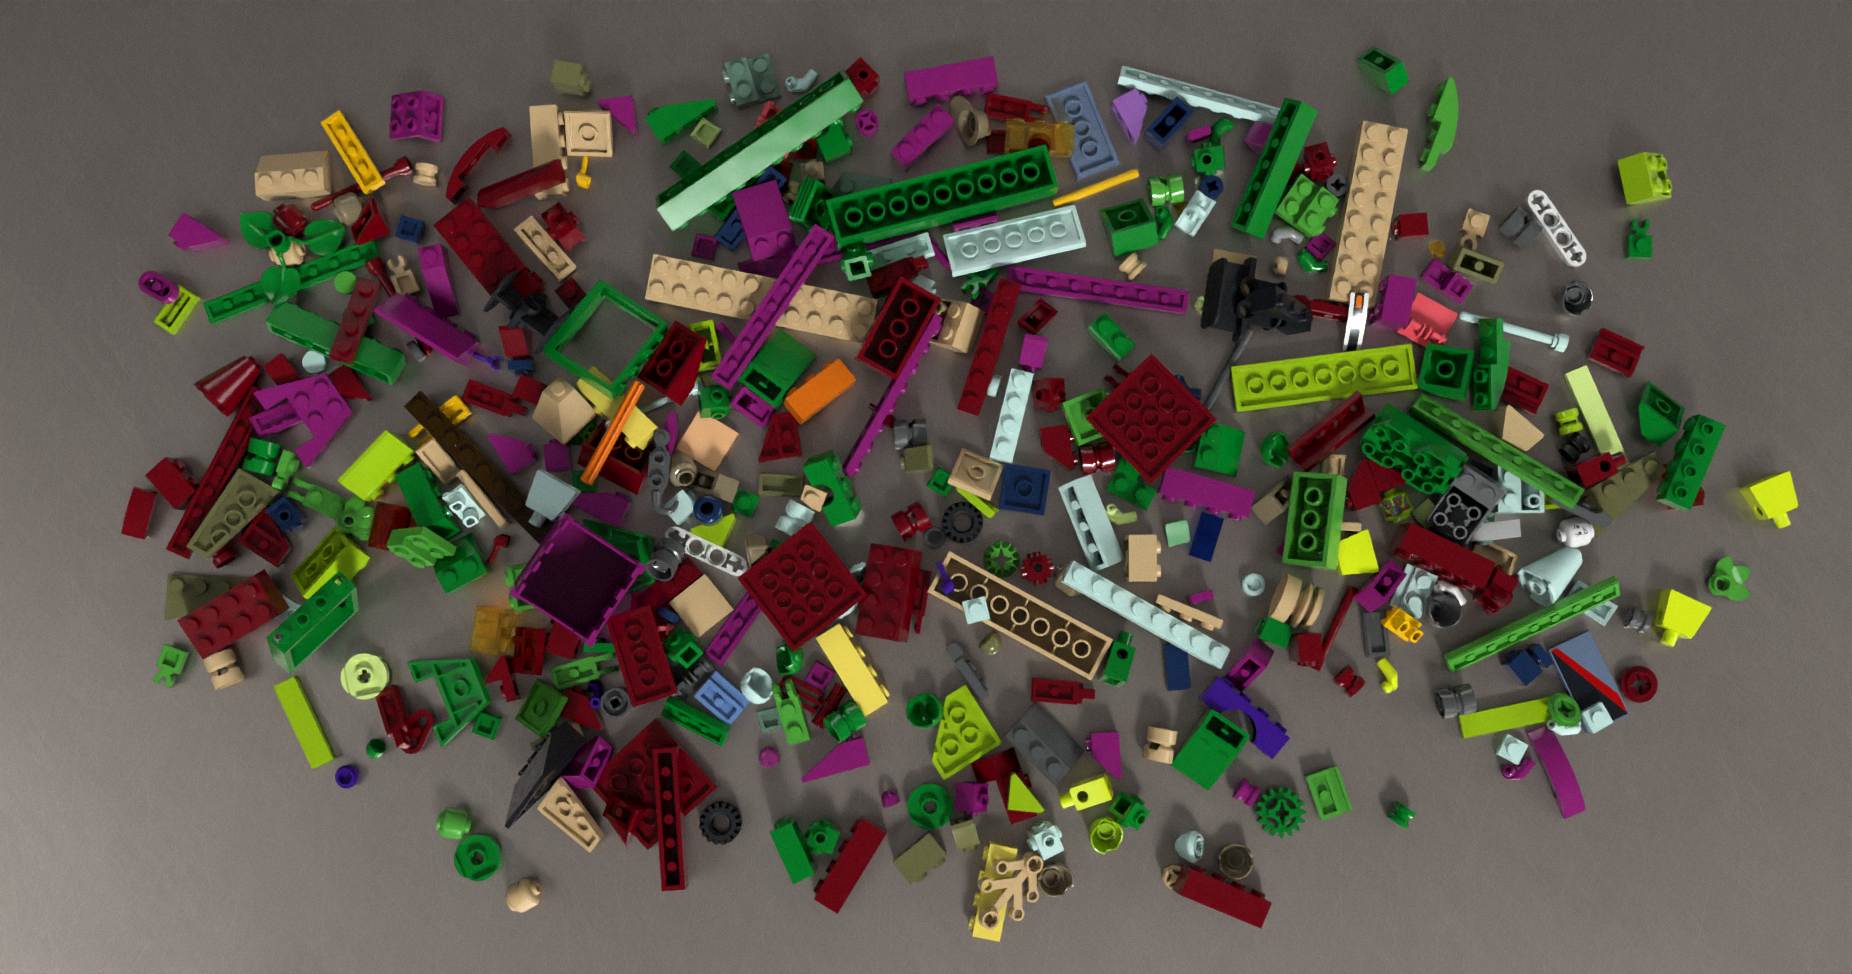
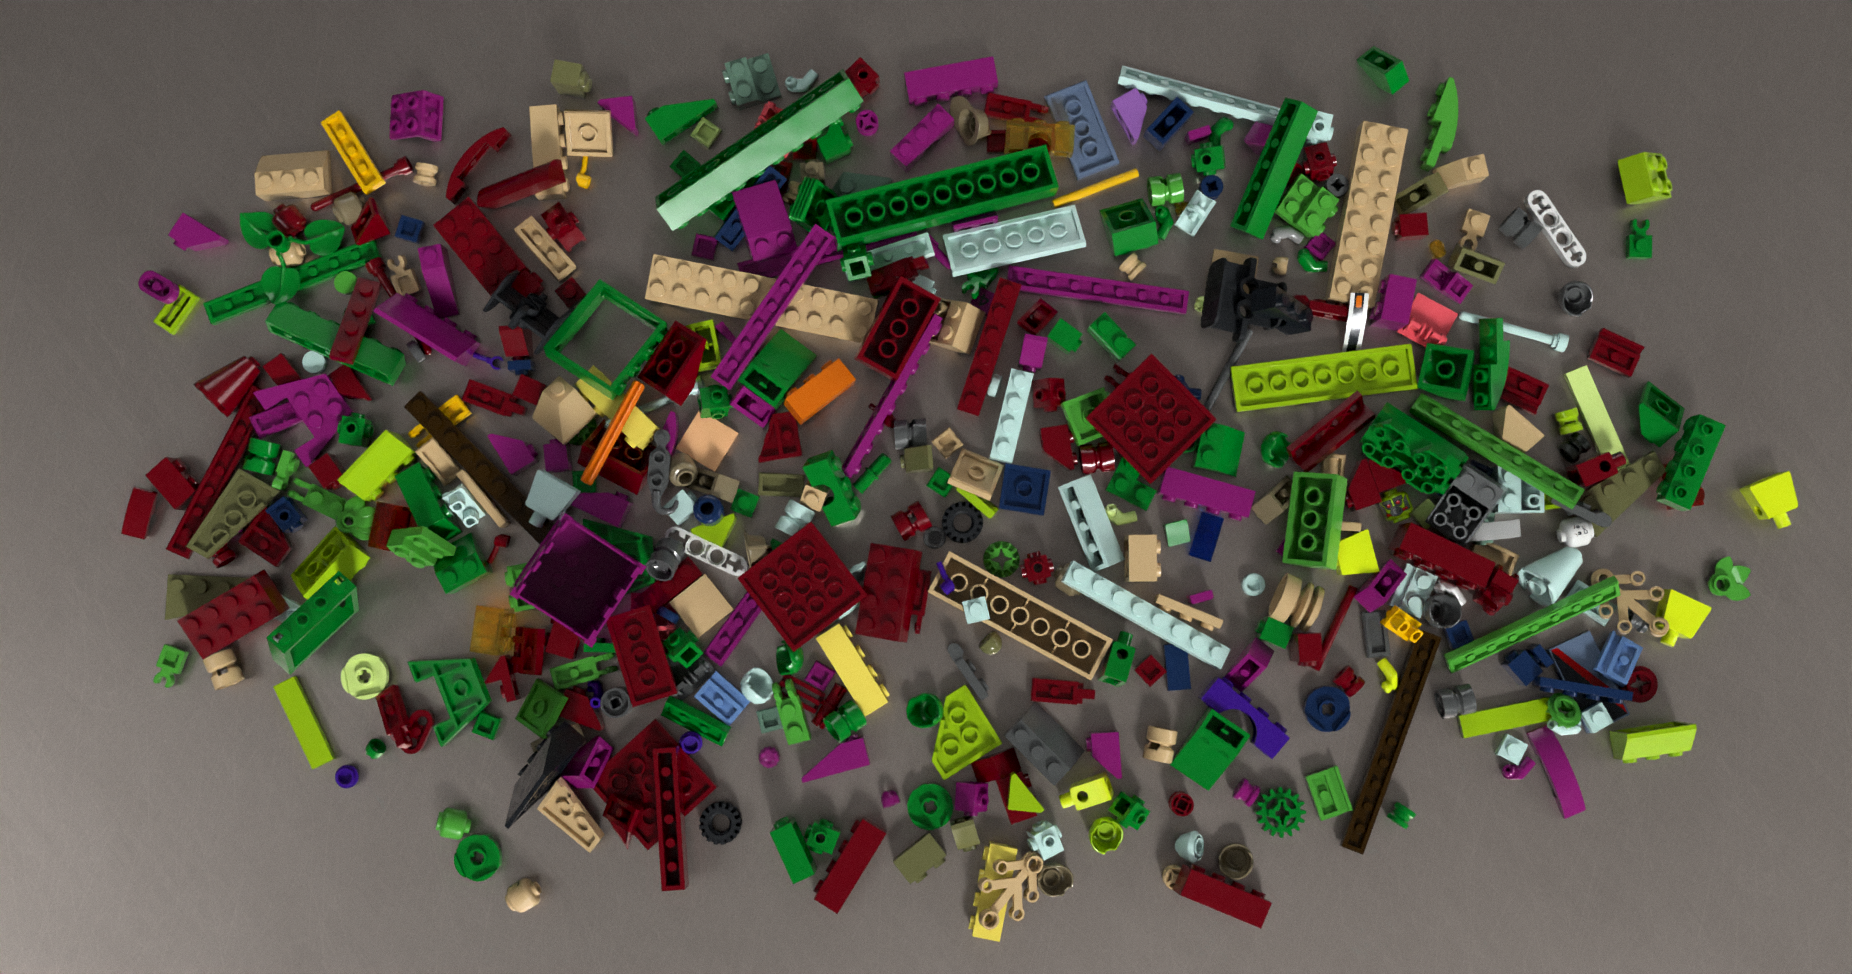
(327, 471): none -> dark red brick
(355, 430): none -> green brick
(690, 742): none -> dark purple plate
(872, 473): none -> green axle
(947, 443): none -> tan tile
(1065, 337): none -> green brick
(1150, 670): none -> dark red plate
(1180, 803): none -> dark red wheel
(1321, 129): none -> light aqua brick
(1329, 722): none -> dark blue plate
(1390, 743): none -> dark brown plate
(1420, 194): none -> olive slope
(1458, 635): none -> dark blue plate
(1463, 171): none -> tan slope
(1591, 691): none -> dark blue plate
(1618, 659): none -> medium blue plate
(1627, 600): none -> tan plant
(1652, 741): none -> lime slope

